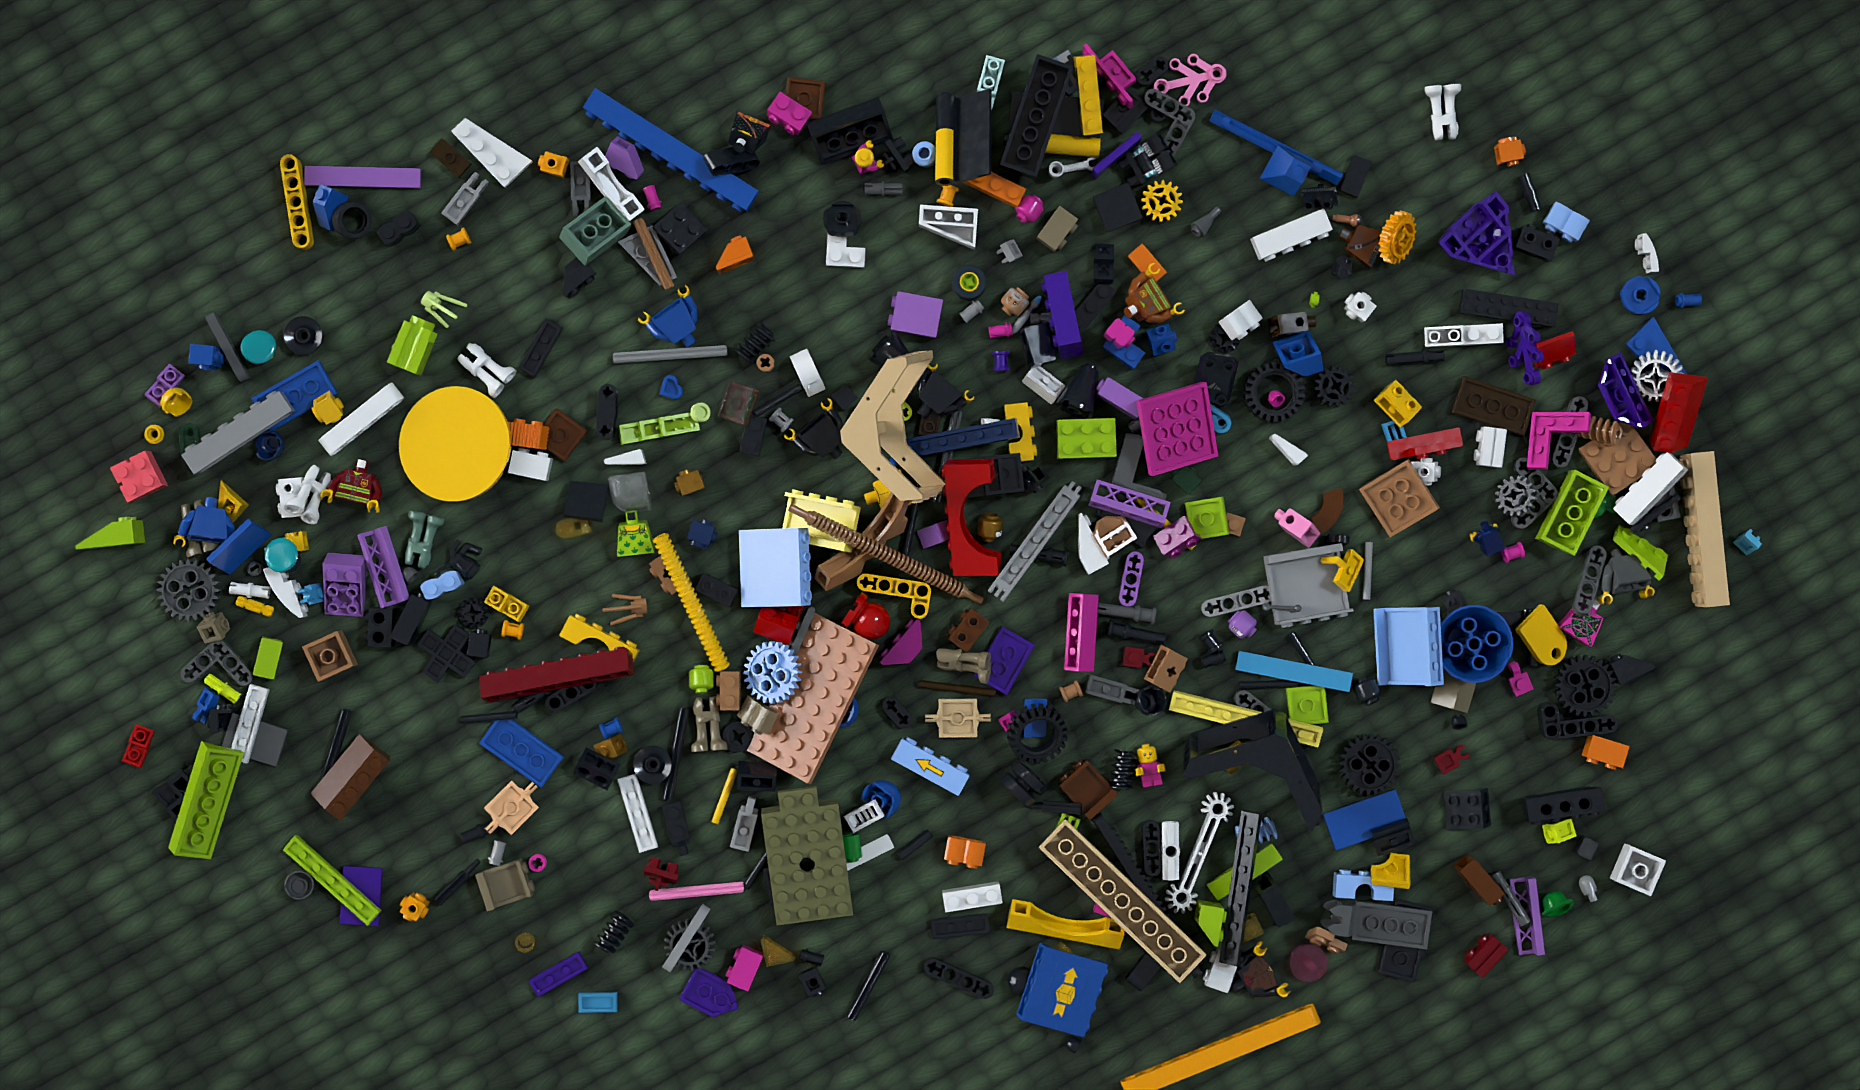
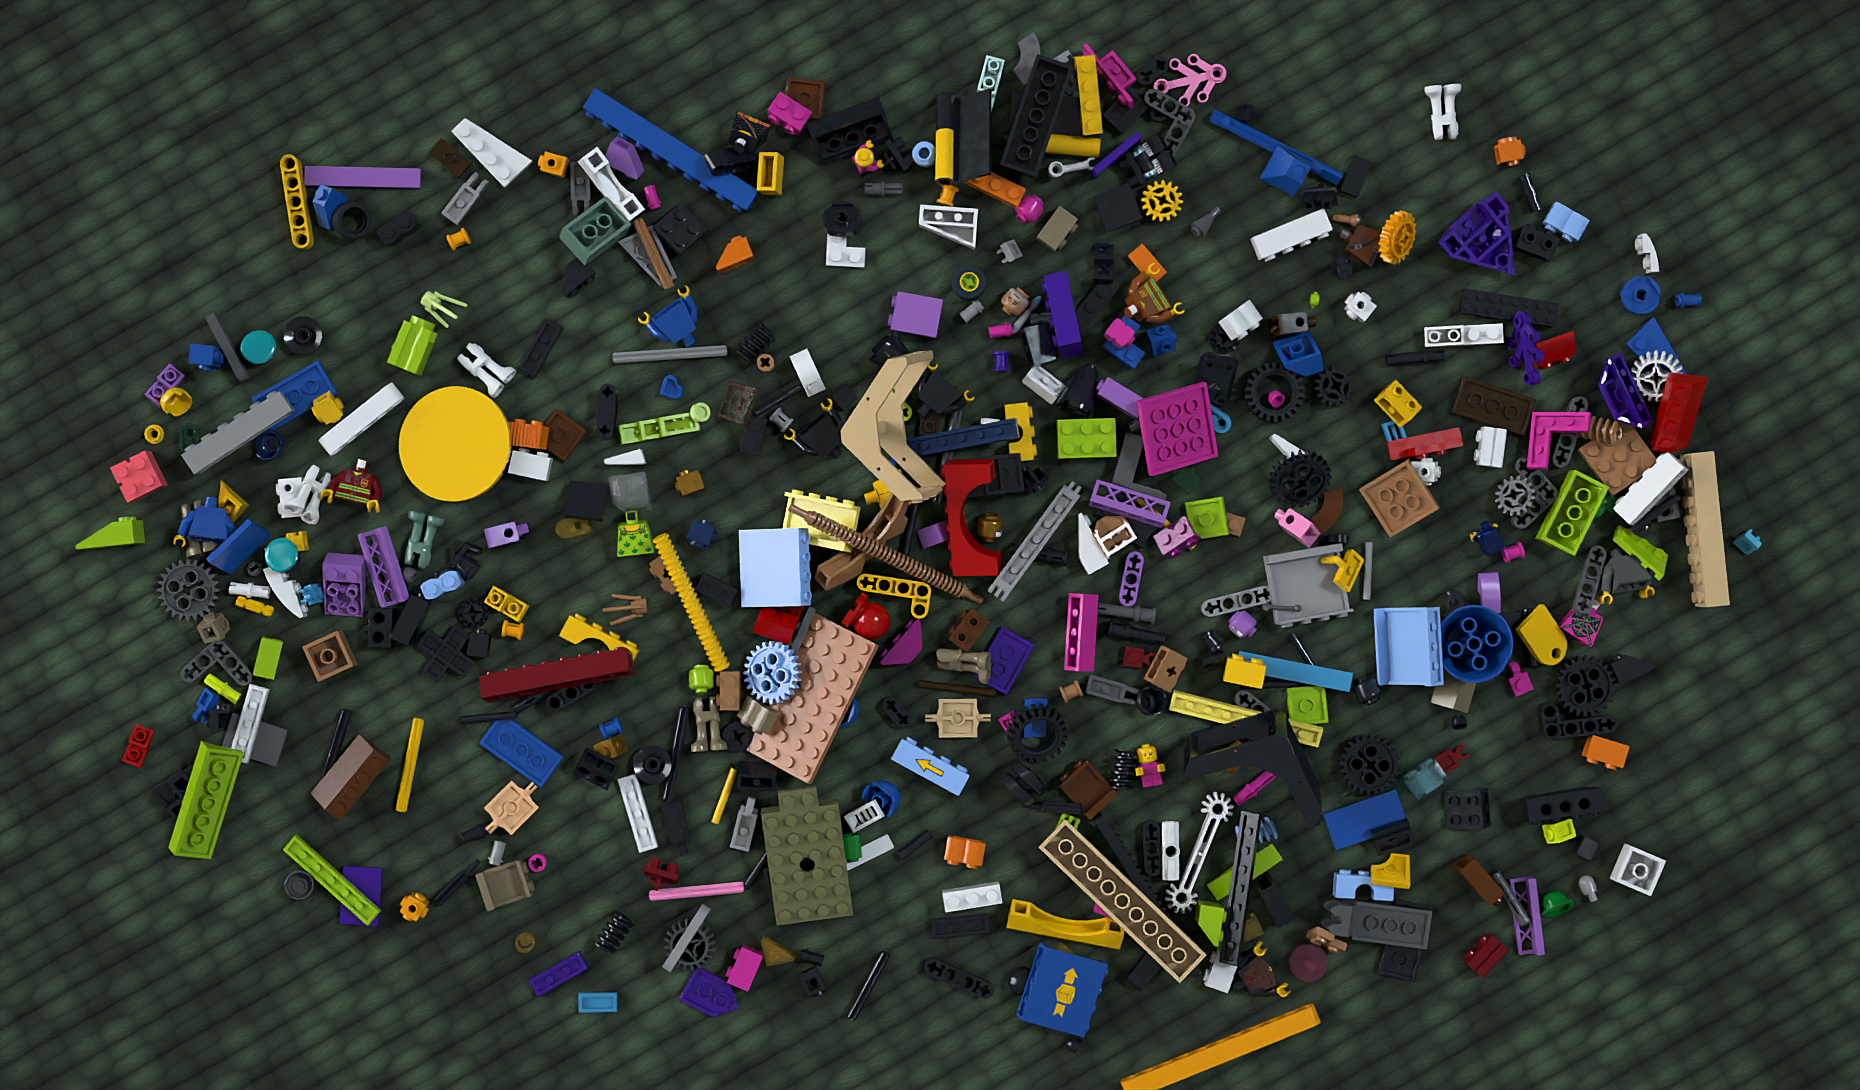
(409, 766): none -> yellow axle
(496, 538): none -> medium lavender torso
(770, 173): none -> yellow piece
(1029, 49): none -> flat silver tile
(1244, 671): none -> yellow brick
(1245, 112): none -> black tile
(1254, 787): none -> dark pink pin
(1300, 478): none -> black gear
(1425, 779): none -> clear light blue brick
(1489, 590): none -> medium lavender slope

